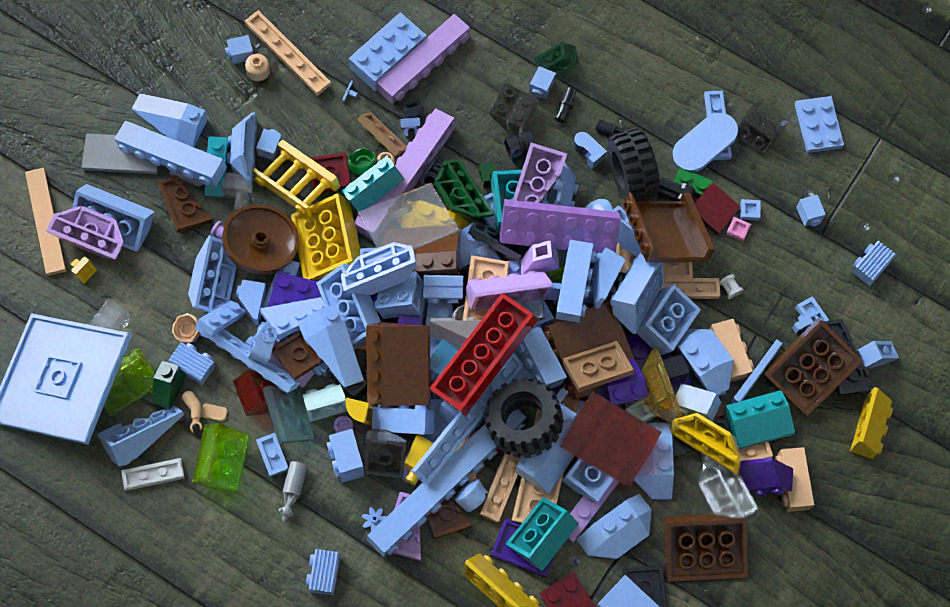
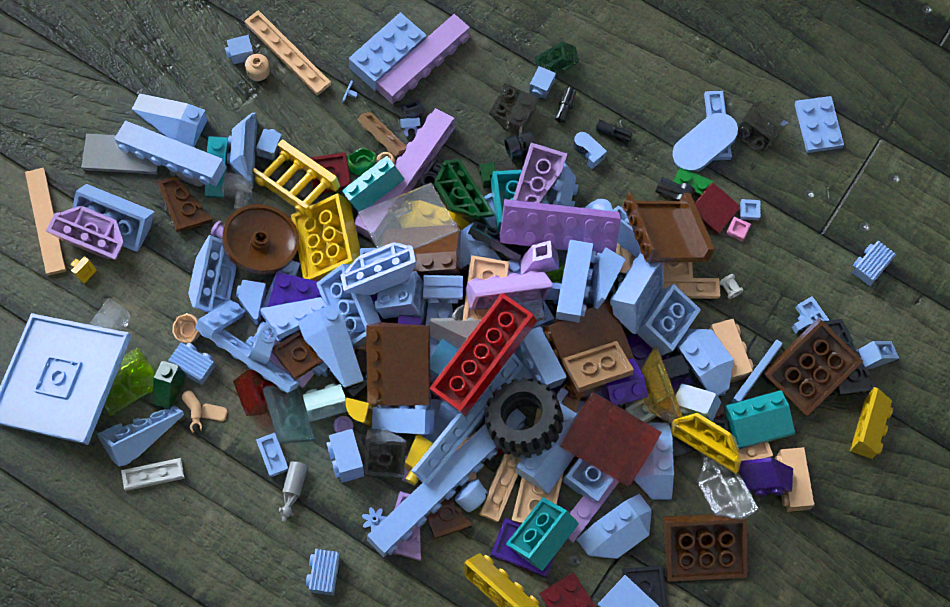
(220, 457): clear neon green slope -> none
(633, 164): black tyre -> none
(811, 211): light blue brick -> none

